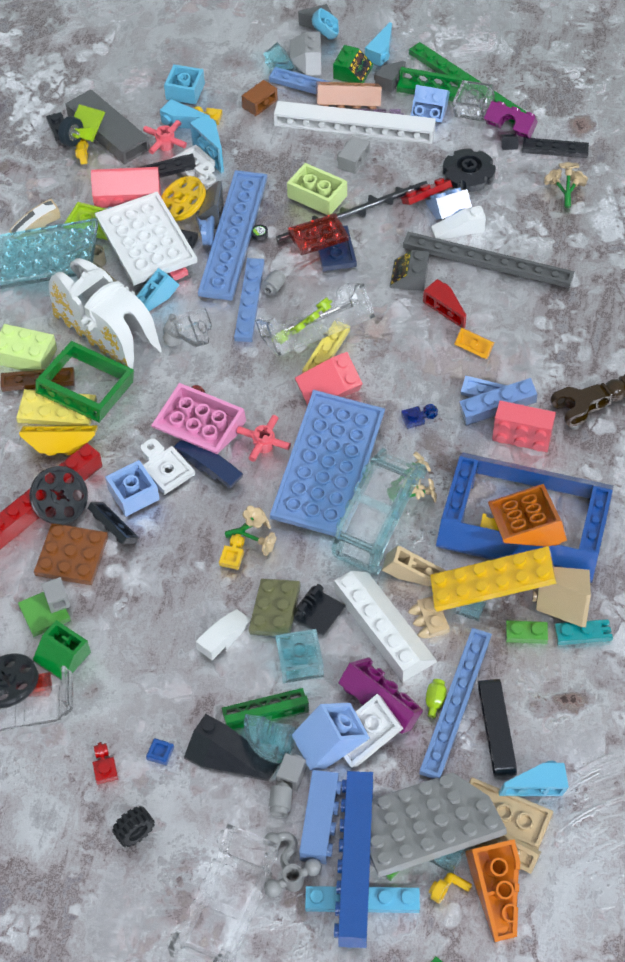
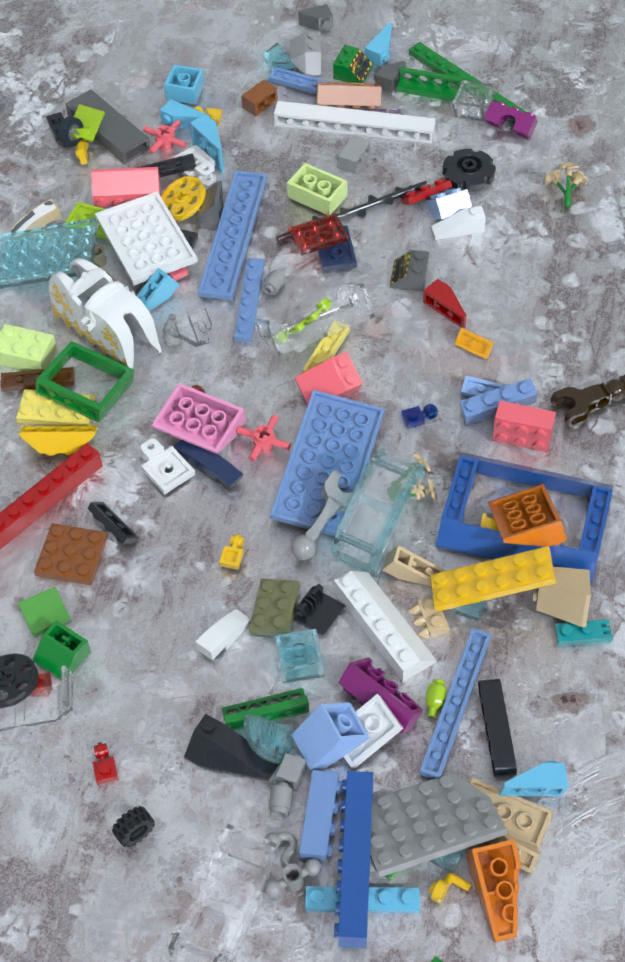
(51, 498): black wedge -> none
(55, 595): light grey brick -> none
(132, 488): light blue brick -> none
(160, 751): blue tile -> none
(206, 229): medium blue piece -> none
(255, 517): tan plant -> none
(259, 232): tile -> none
(304, 546): none -> light grey piece
(325, 23): medium azure piece -> none
(430, 102): light blue slope -> none
(489, 259): dark grey plate -> none
(509, 141): black slope -> none
(526, 632): bright green plate -> none
(555, 147): black tile -> none

